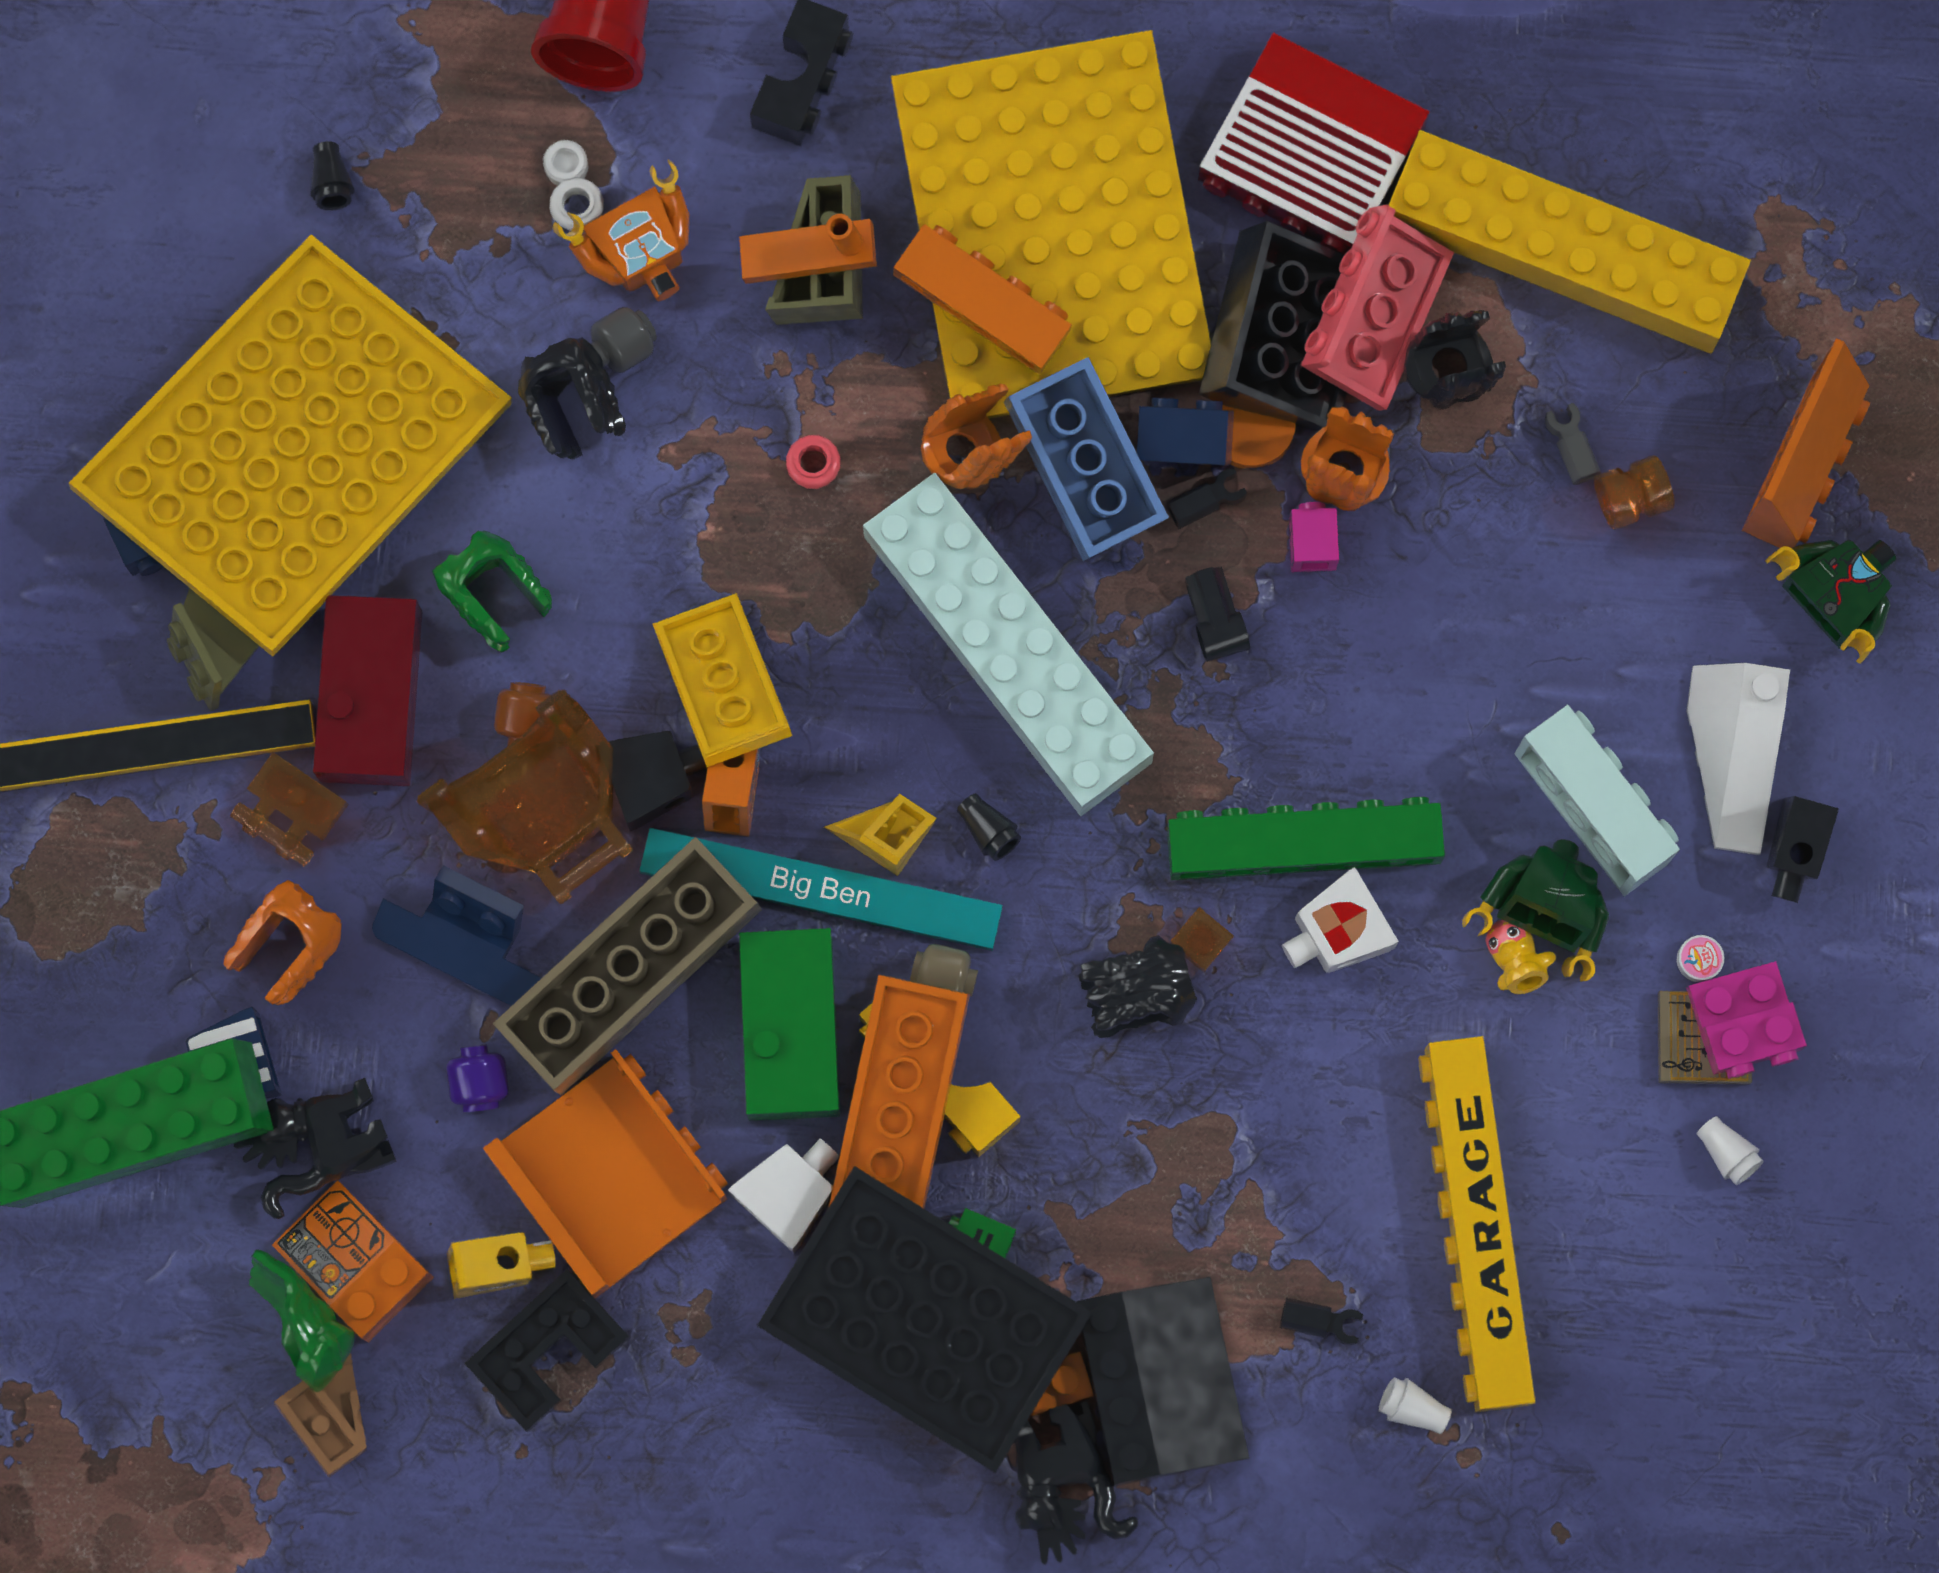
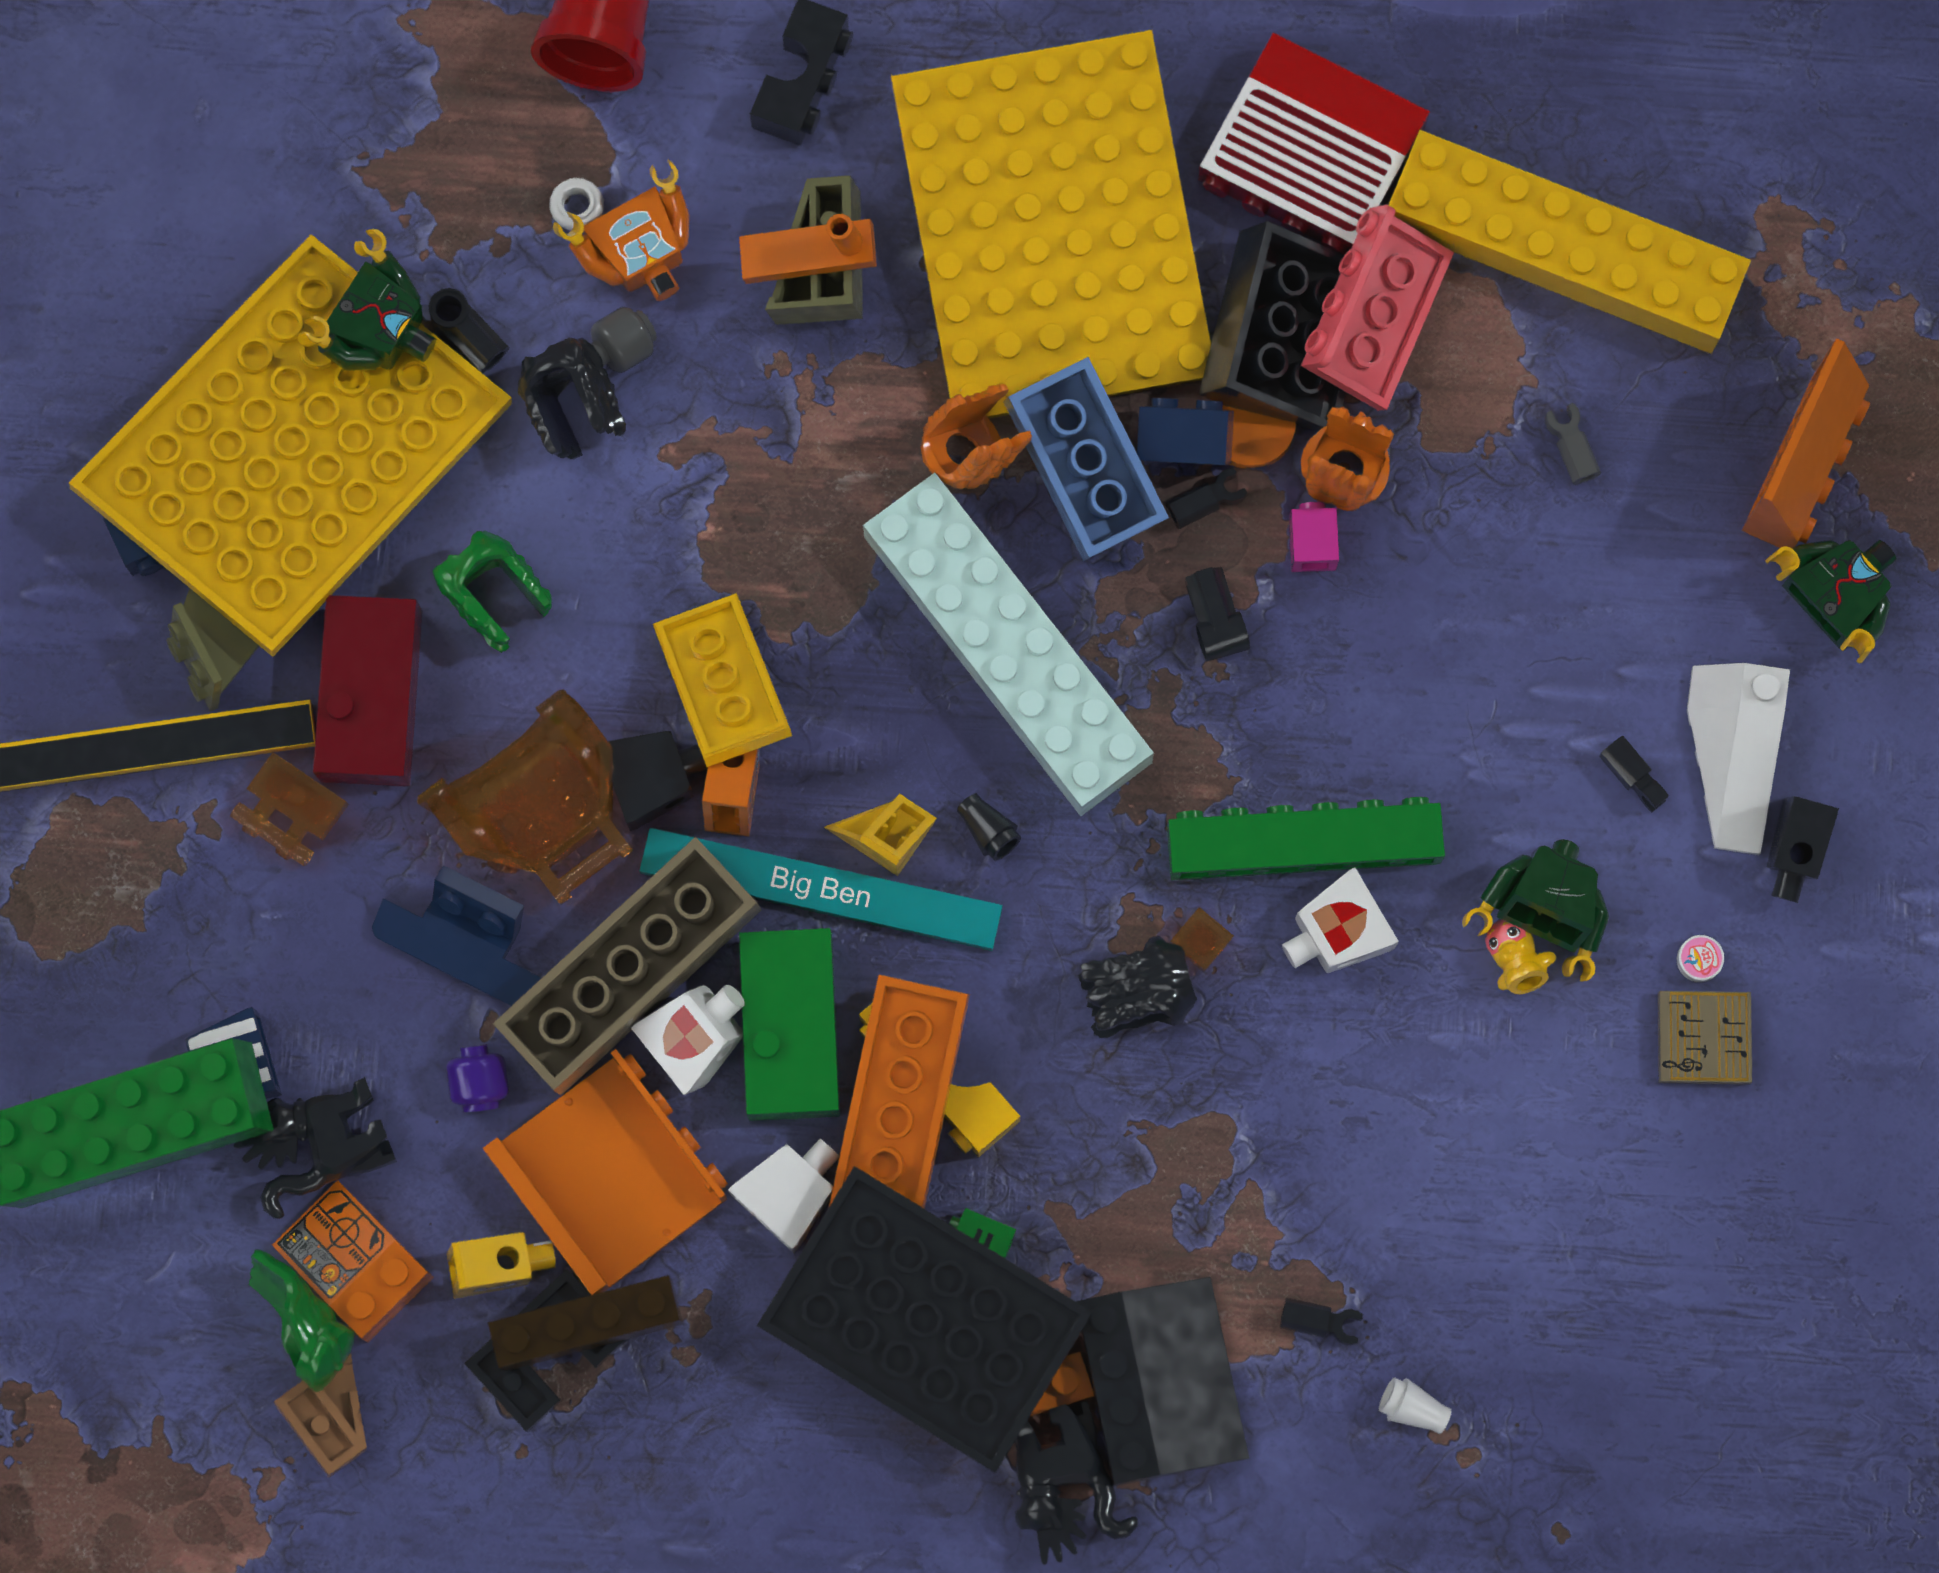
(318, 928): orange piece -> none
(330, 180): black cone -> none
(374, 316): none -> dark green torso
(467, 332): none -> black piece
(517, 709): dark orange head -> none
(565, 161): white tile -> none
(585, 1323): none -> dark brown brick
(693, 1034): none -> white torso
(818, 479): coral piece -> none
(945, 969): dark tan head -> none
(982, 298): orange brick -> none
(1461, 335): black piece -> none
(1478, 1224): yellow brick -> none
(1597, 799): light aqua brick -> none
(1633, 773): none -> black bar
(1639, 490): clear orange wheel -> none
(1730, 1151): white cone -> none
(1746, 1020): dark pink plate -> none

